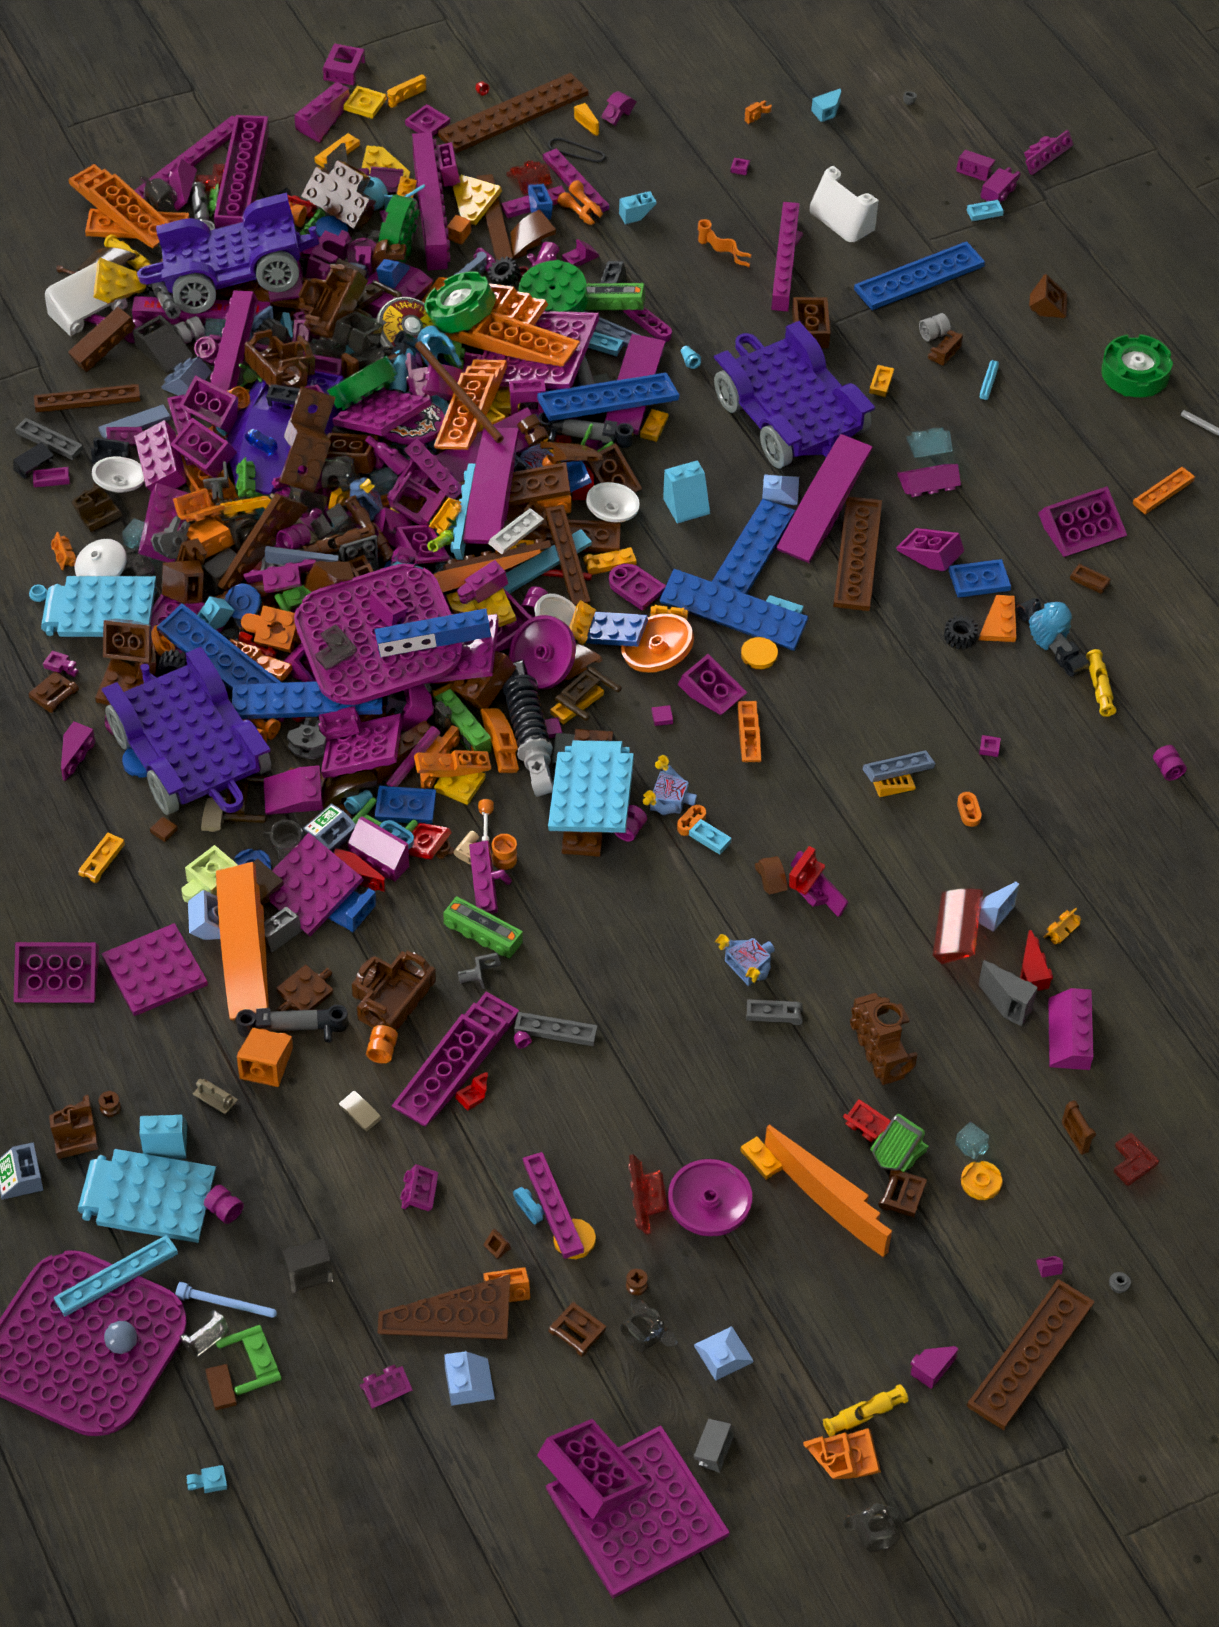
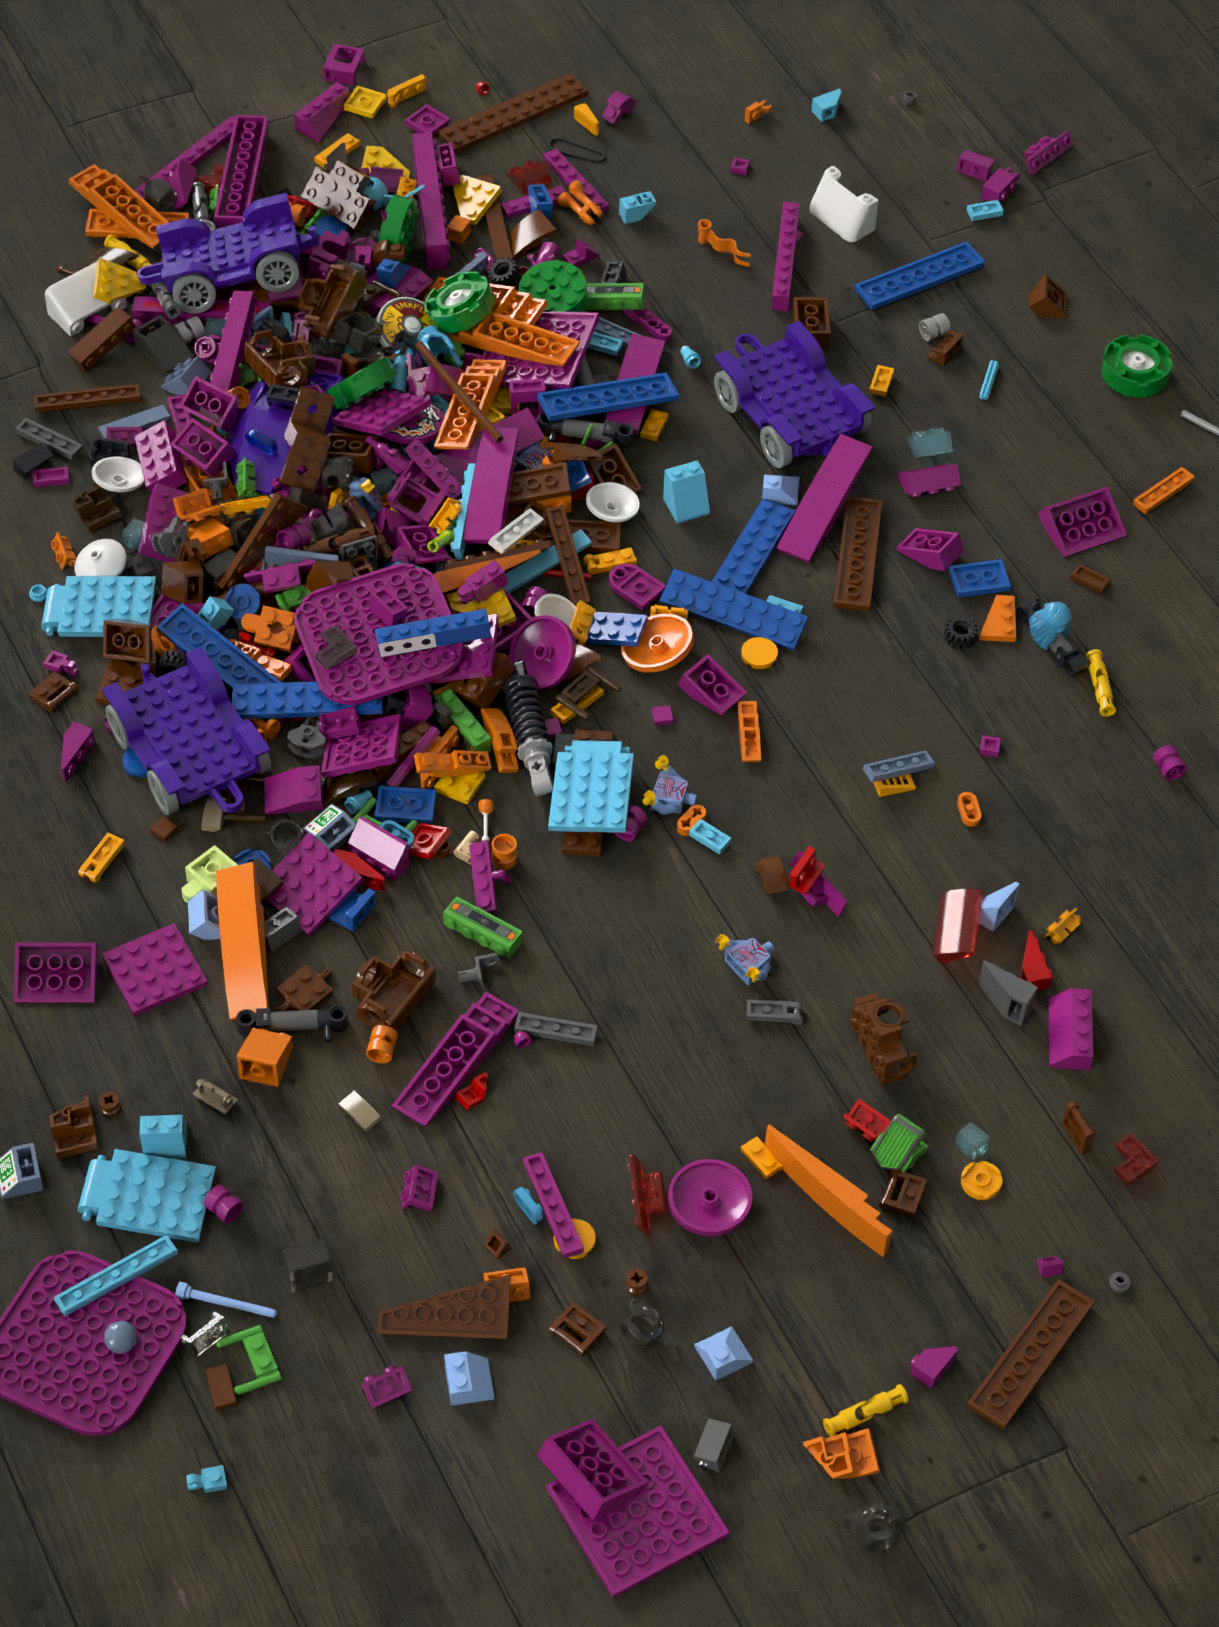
(531, 424): reddish brown wheel -> none

